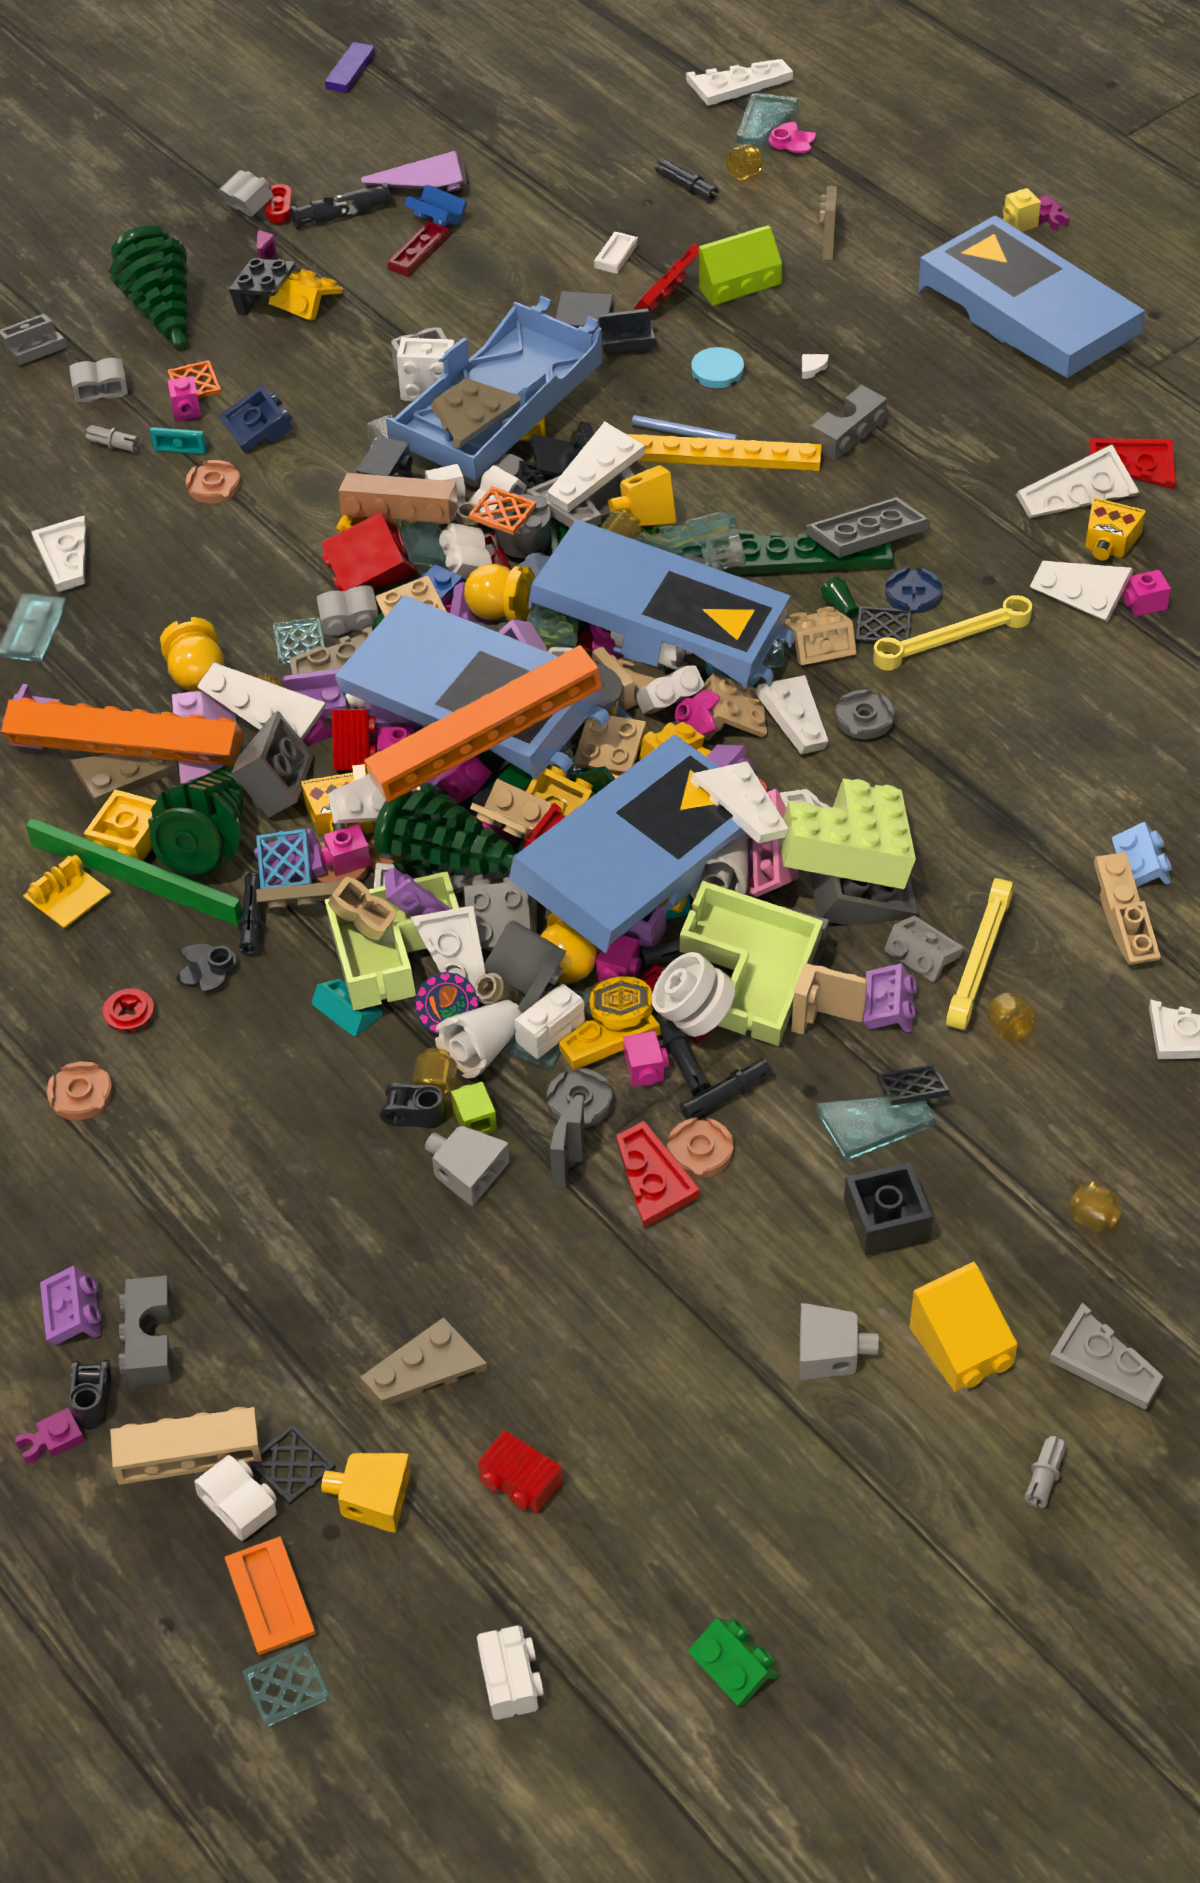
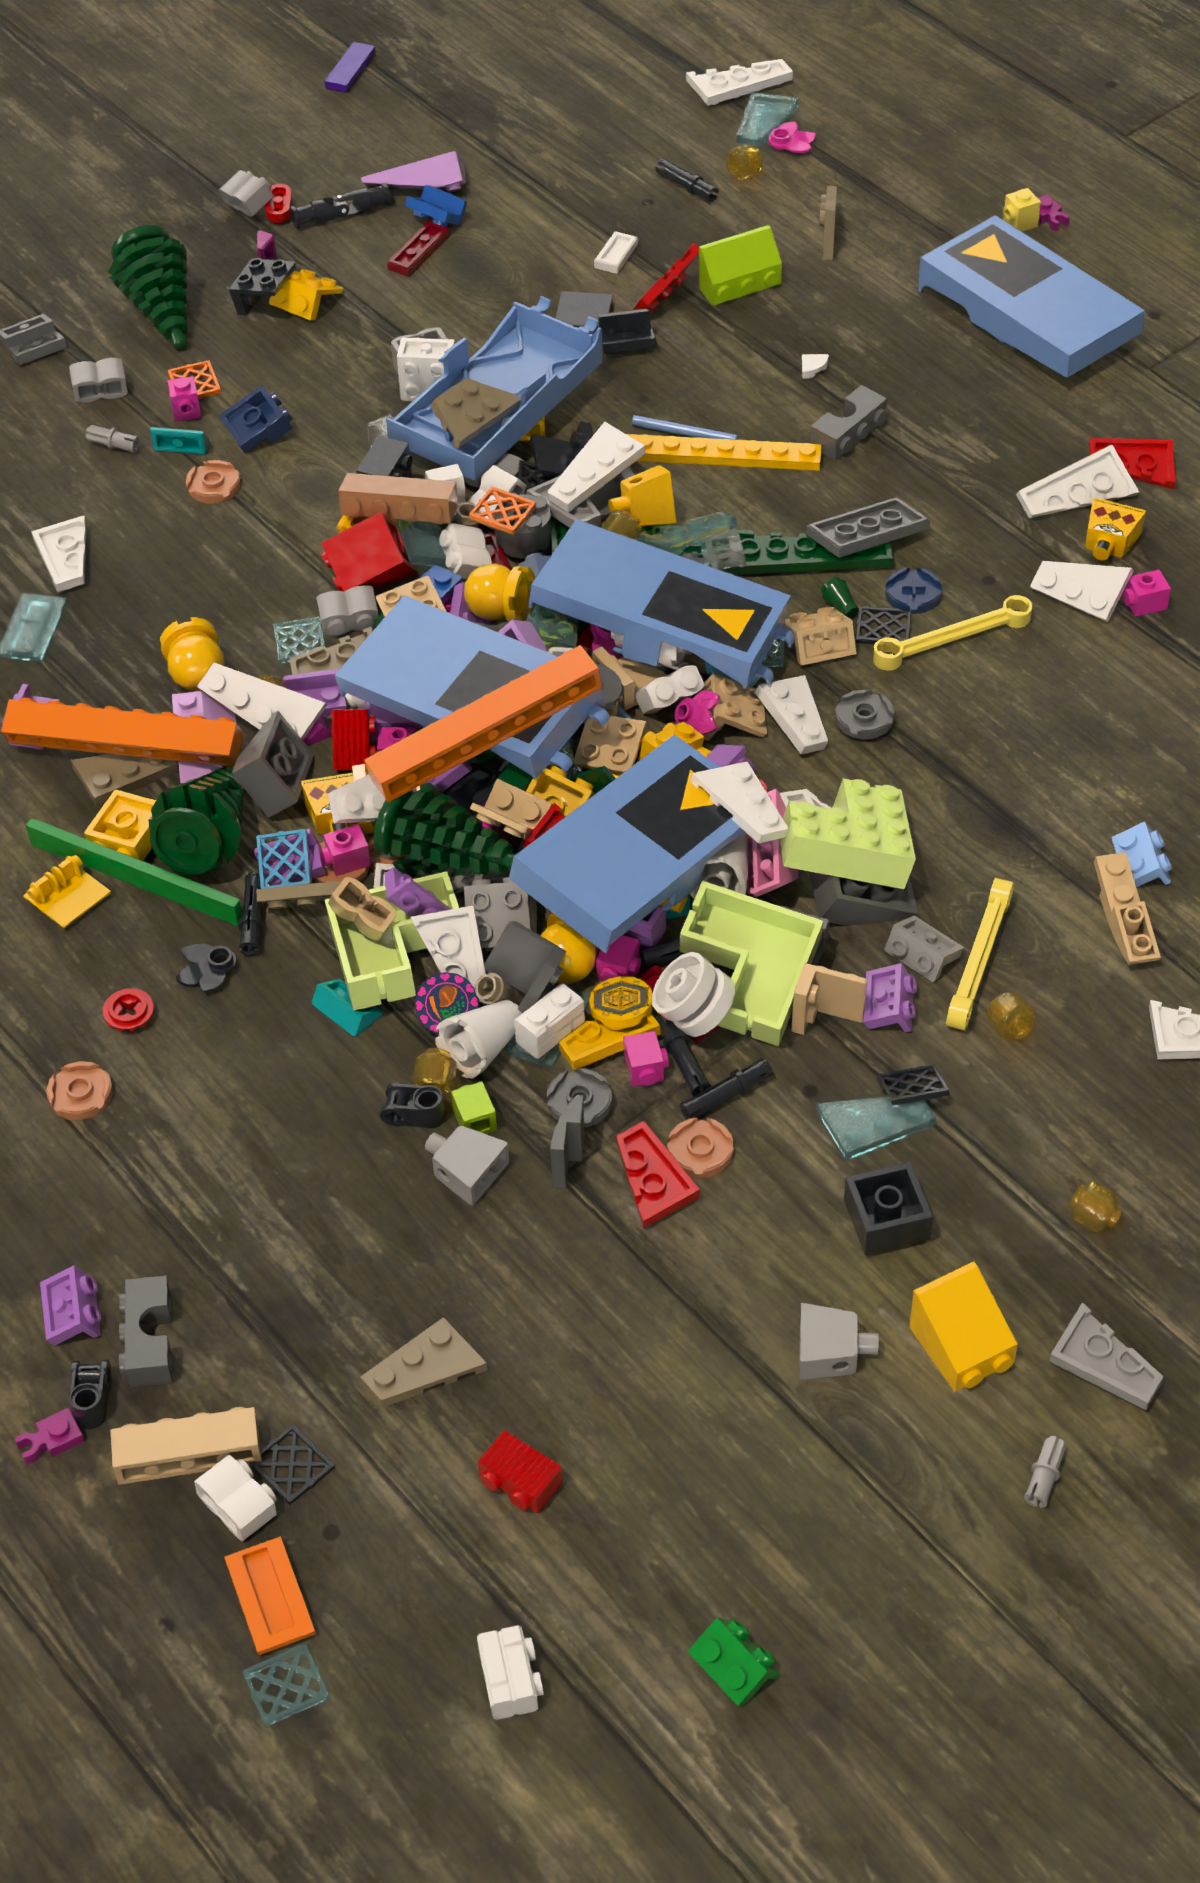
(371, 1488): yellow torso -> none
(465, 779): dark pink brick -> none
(717, 367): medium azure tile -> none

